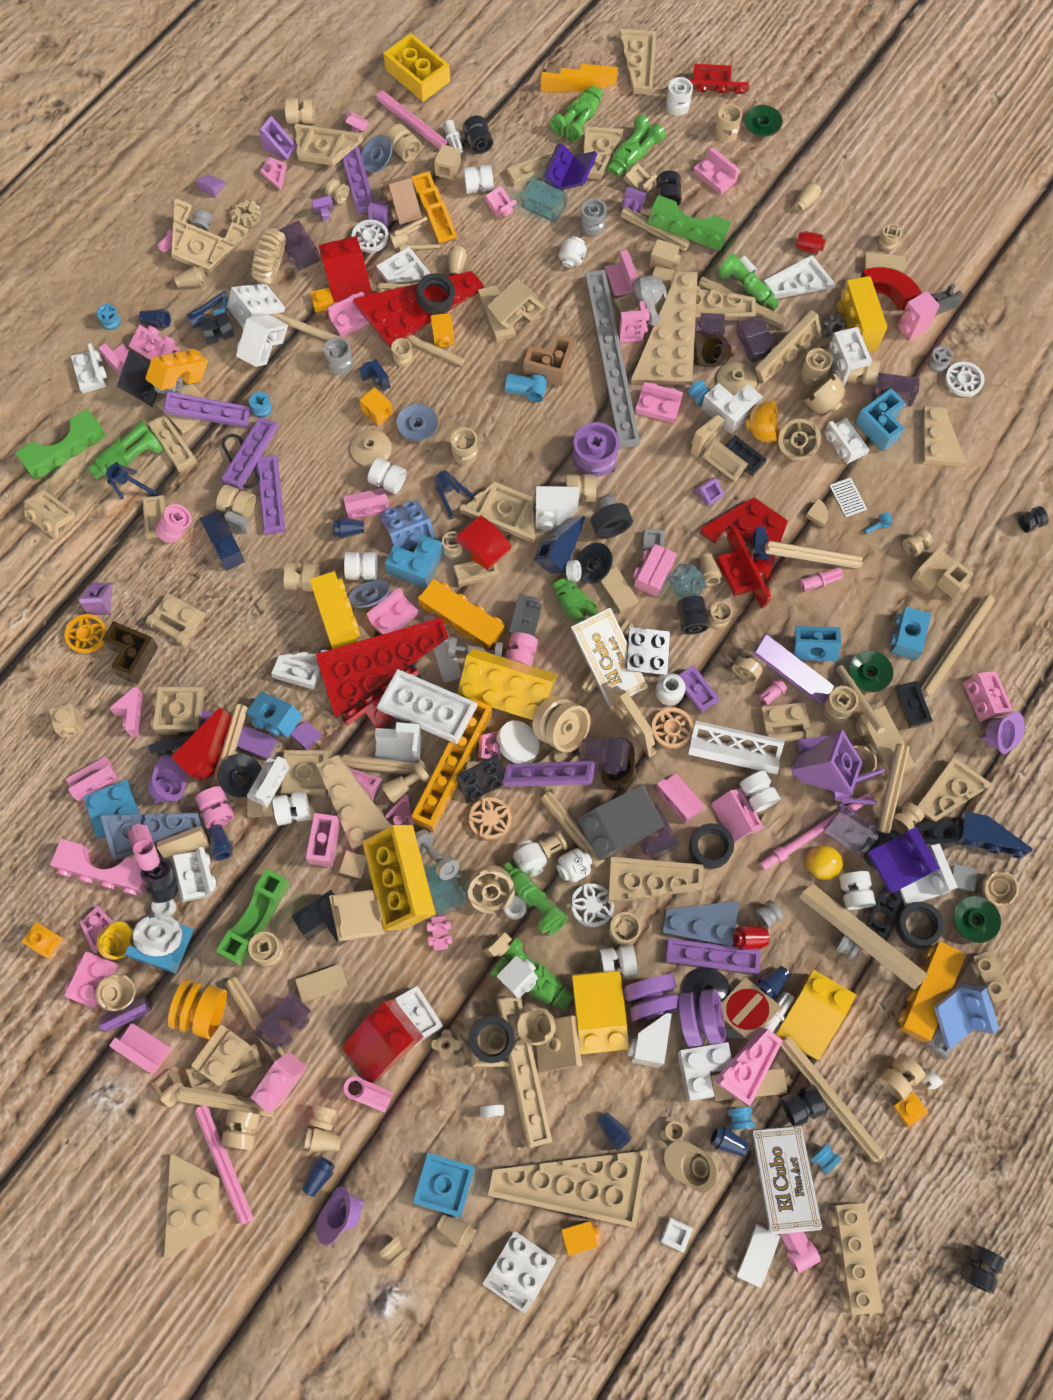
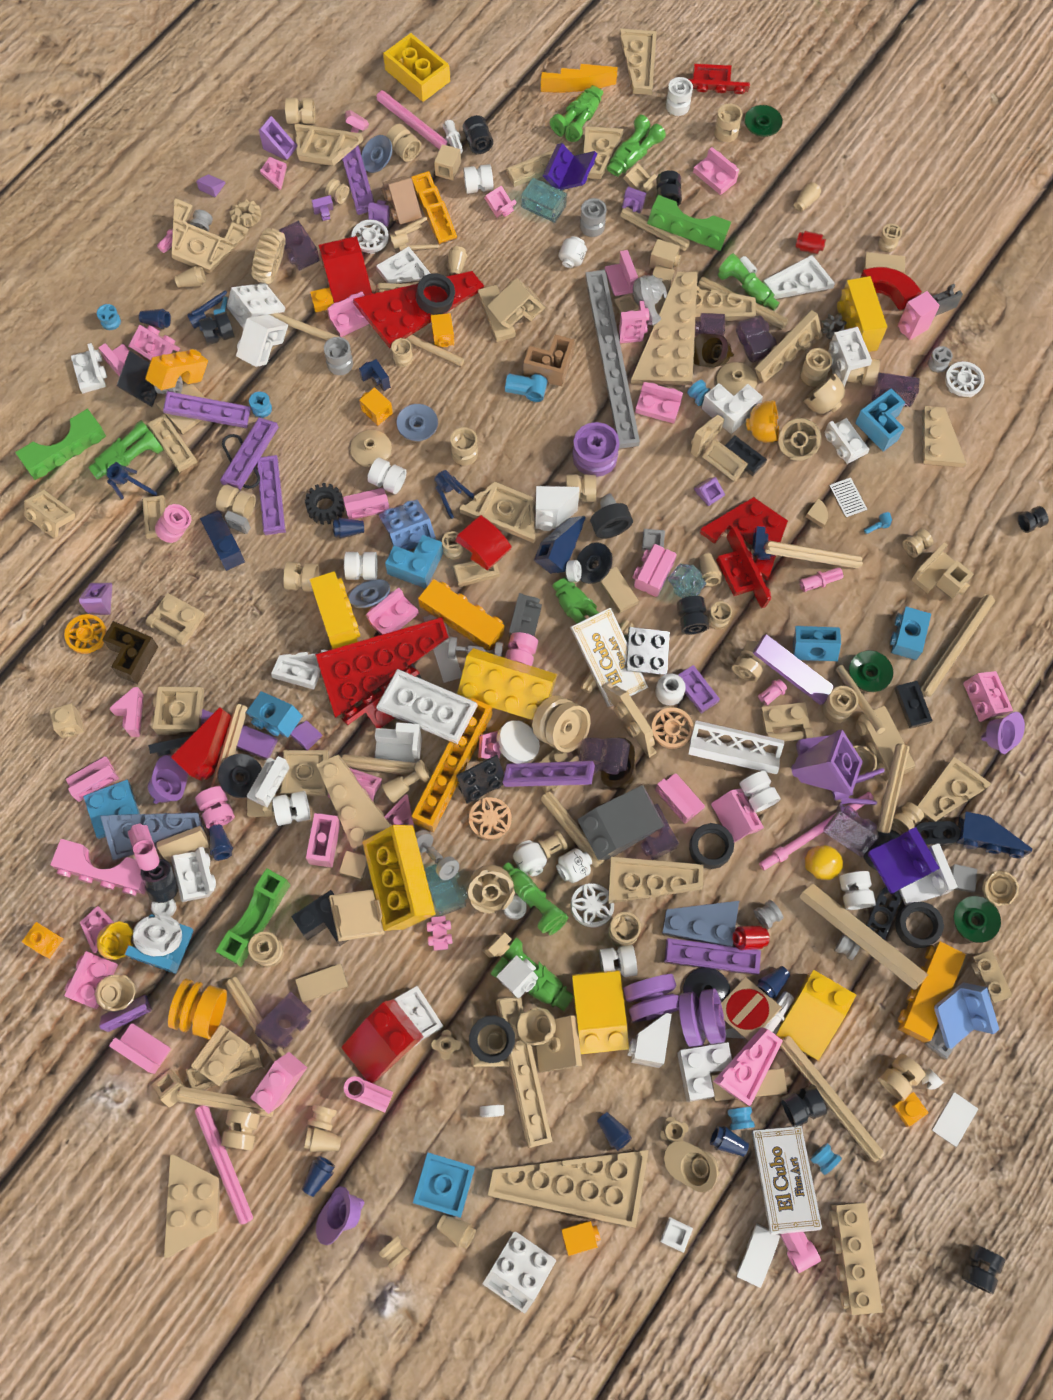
(324, 493): none -> black tyre
(955, 1119): none -> white sticker

